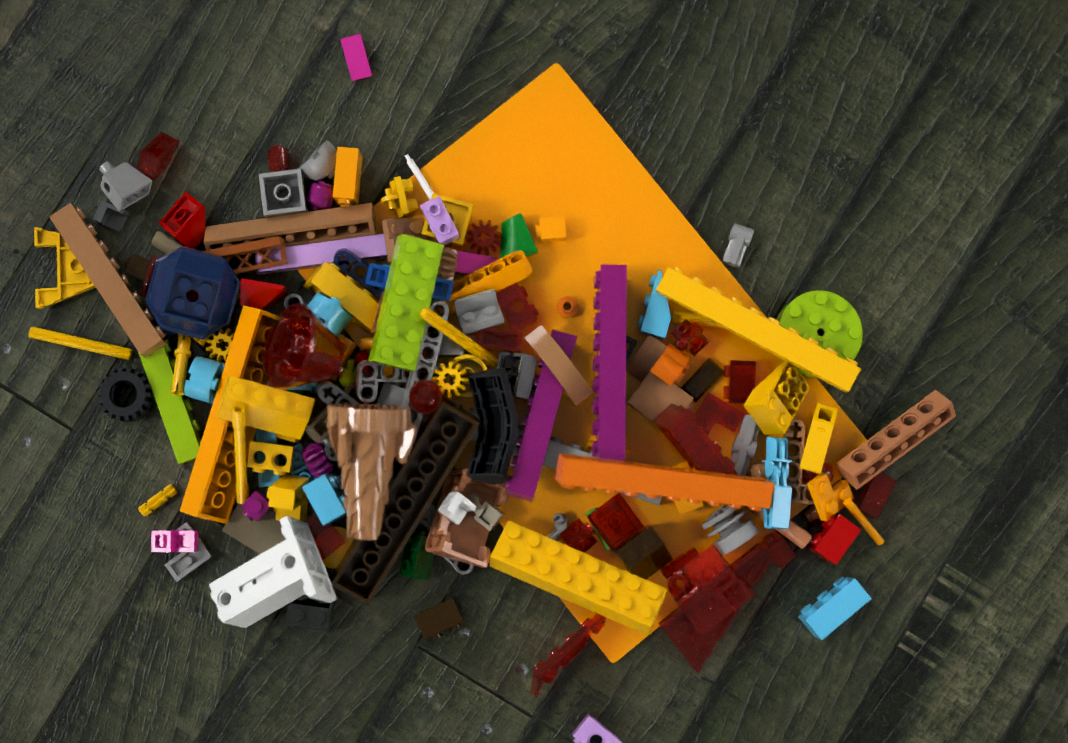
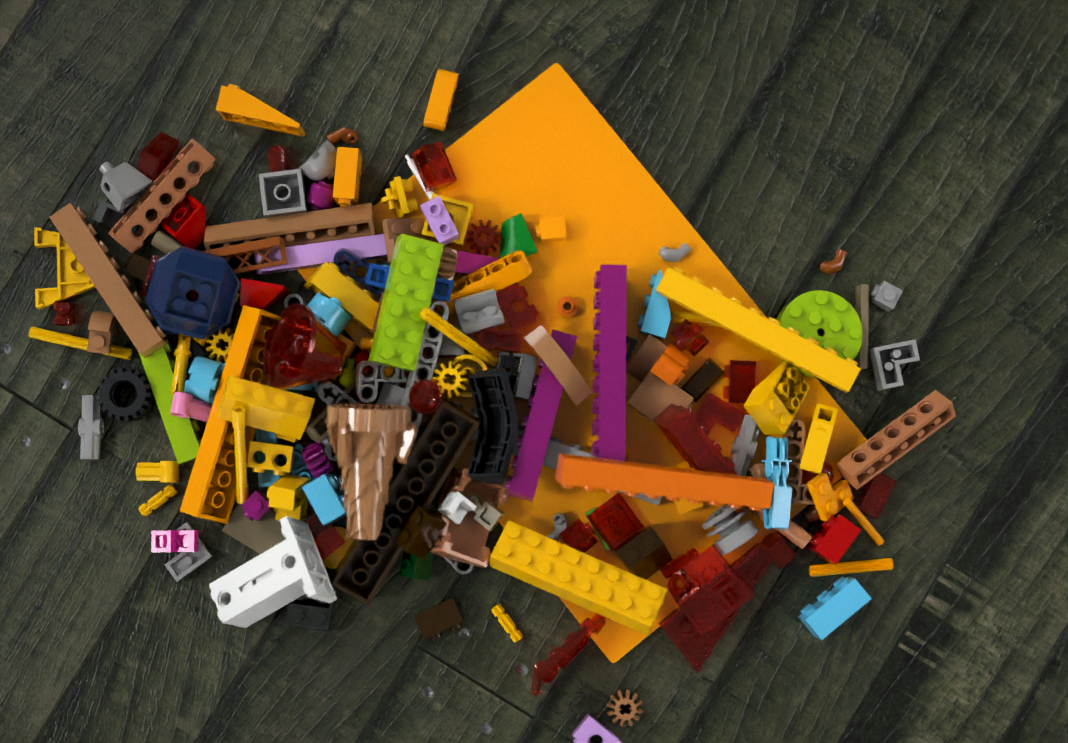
(64, 314): none -> clear red wheel
(90, 427): none -> light grey piece
(102, 328): none -> medium nougat brick
(151, 197): none -> nougat brick
(164, 471): none -> yellow piece
(186, 406): none -> bright pink piece
(243, 108): none -> light orange slope
(344, 134): none -> dark orange arm
(356, 57): dark pink slope -> none
(420, 532): none -> dark brown brick
(434, 166): none -> clear red brick
(441, 99): none -> light orange beam
(507, 623): none -> yellow axle
(624, 700): none -> medium nougat gear
(674, 255): none -> light grey arm
(738, 241): light grey piece -> none
(834, 265): none -> dark orange arm
(851, 567): none -> light orange axle
(862, 310): none -> dark tan tile
(885, 296): none -> light grey brick
(887, 362): none -> light grey brick

